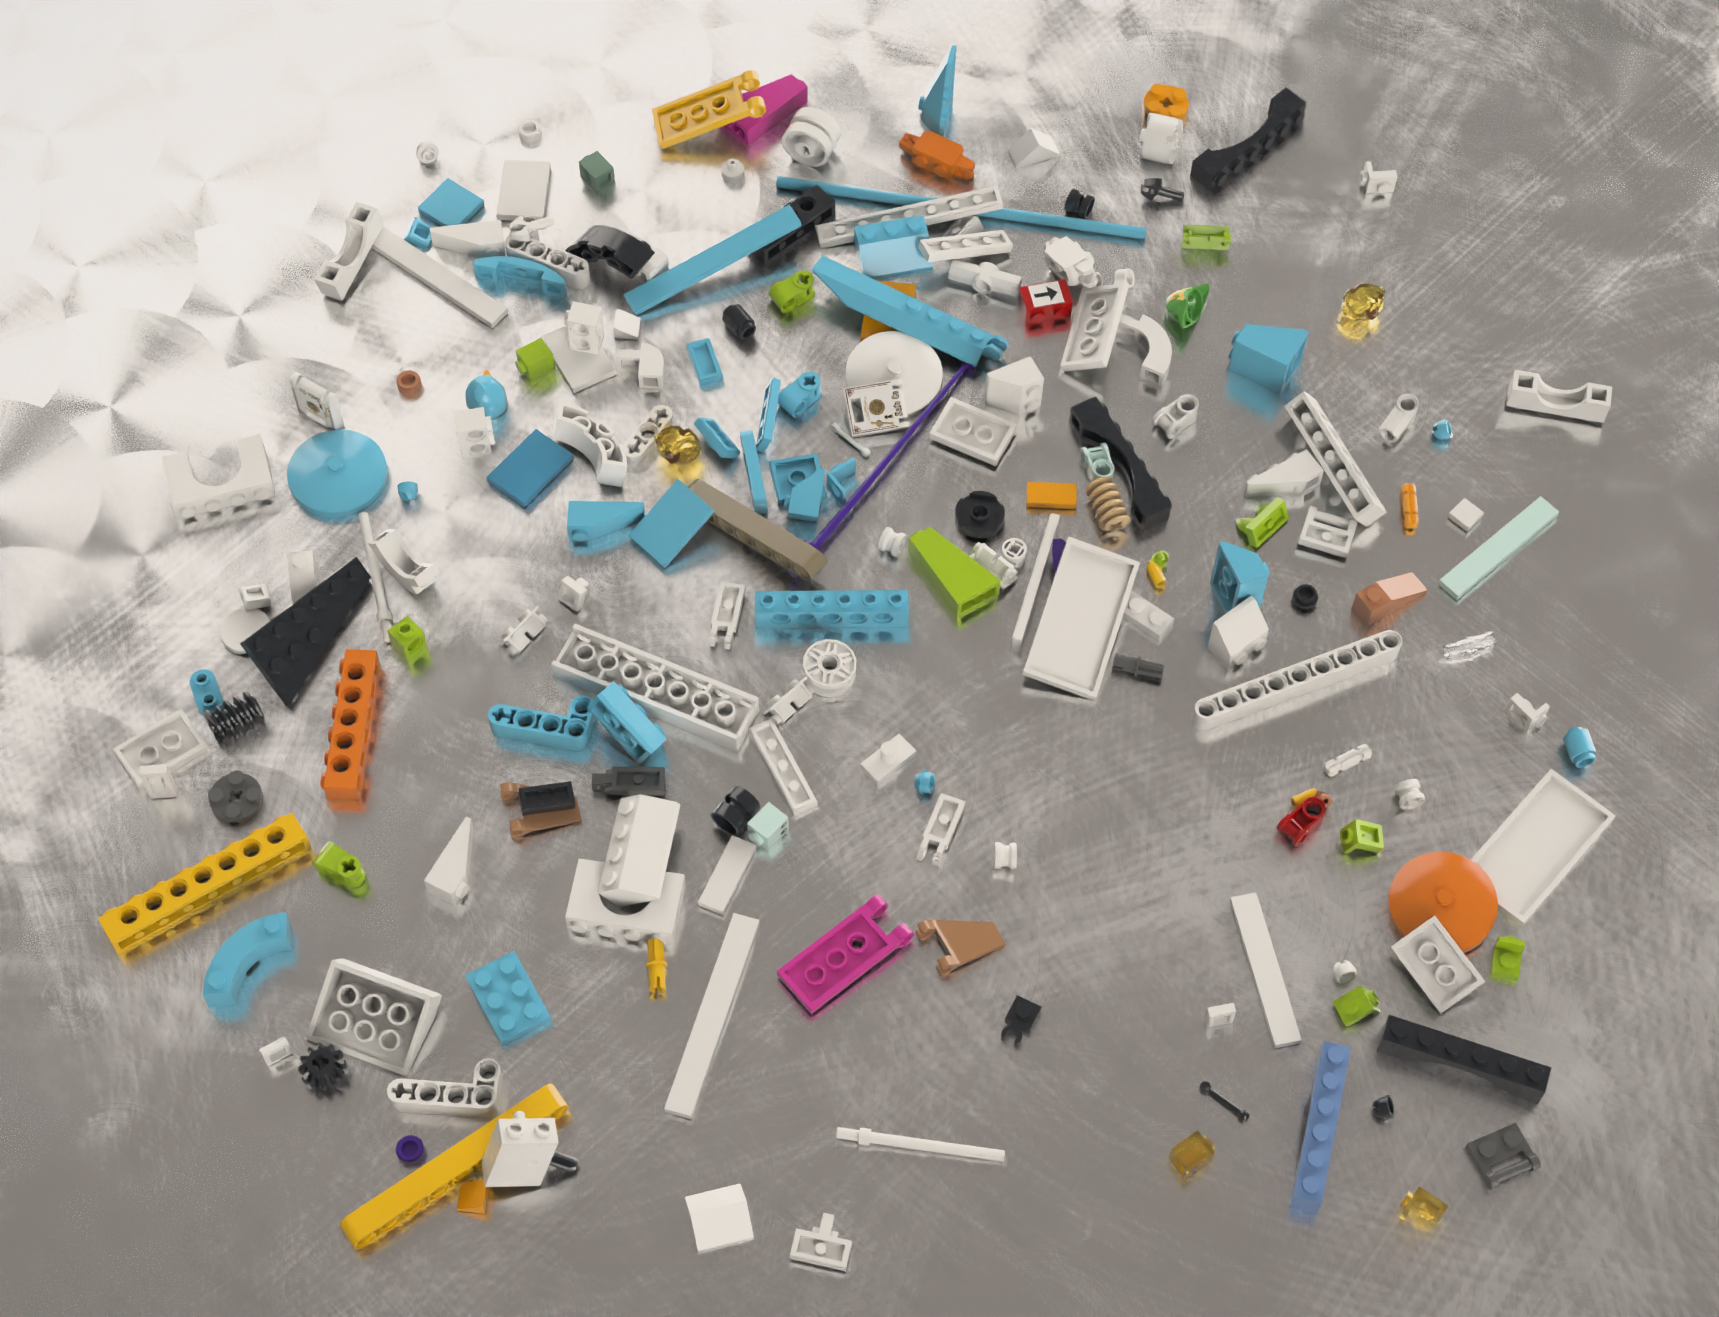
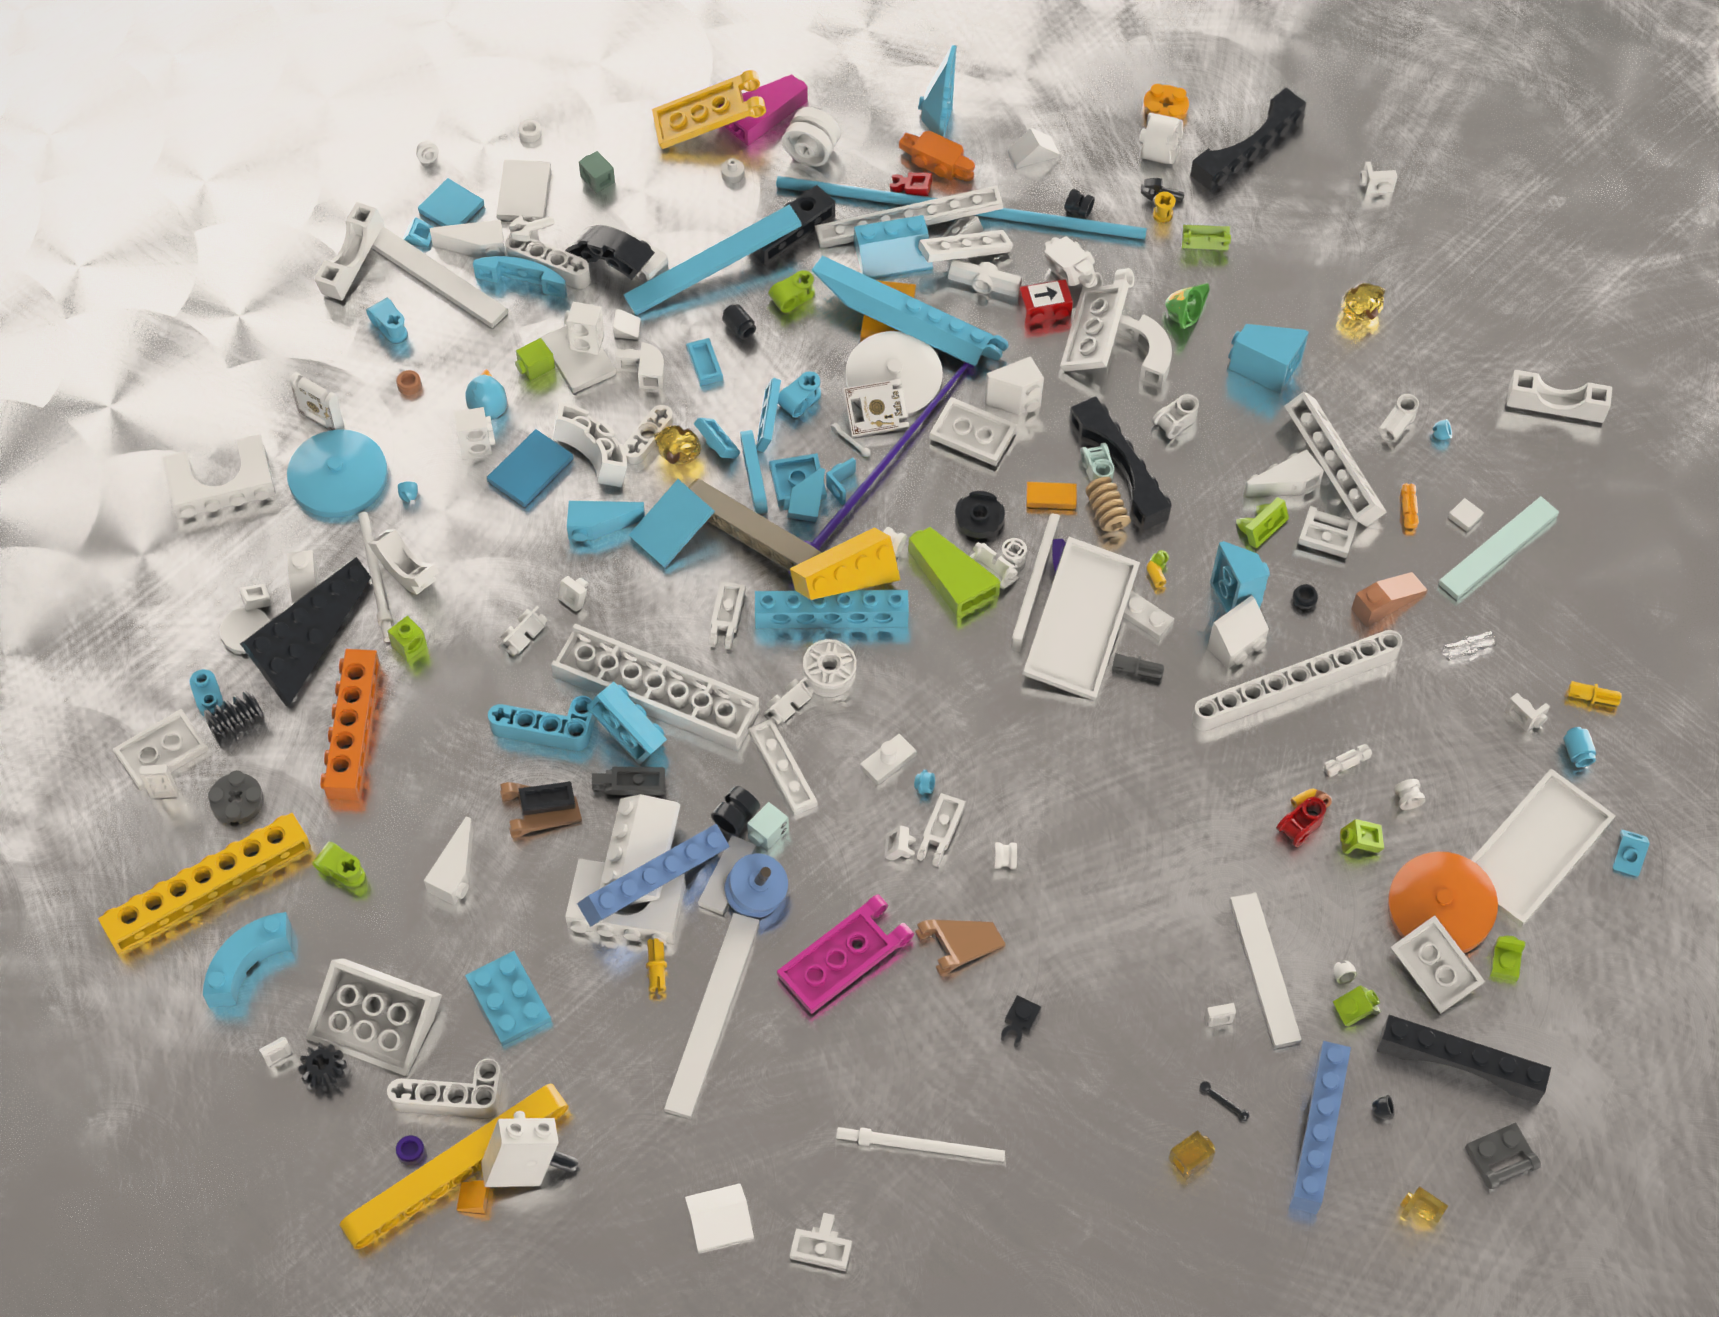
(388, 320): none -> medium azure piece
(652, 875): none -> medium blue arch
(756, 885): none -> medium blue wheel
(848, 567): none -> yellow wedge
(897, 843): none -> white tile
(914, 184): none -> red plate
(1164, 203): none -> yellow bush
(1593, 693): none -> yellow axle
(1631, 853): none -> medium azure bracket

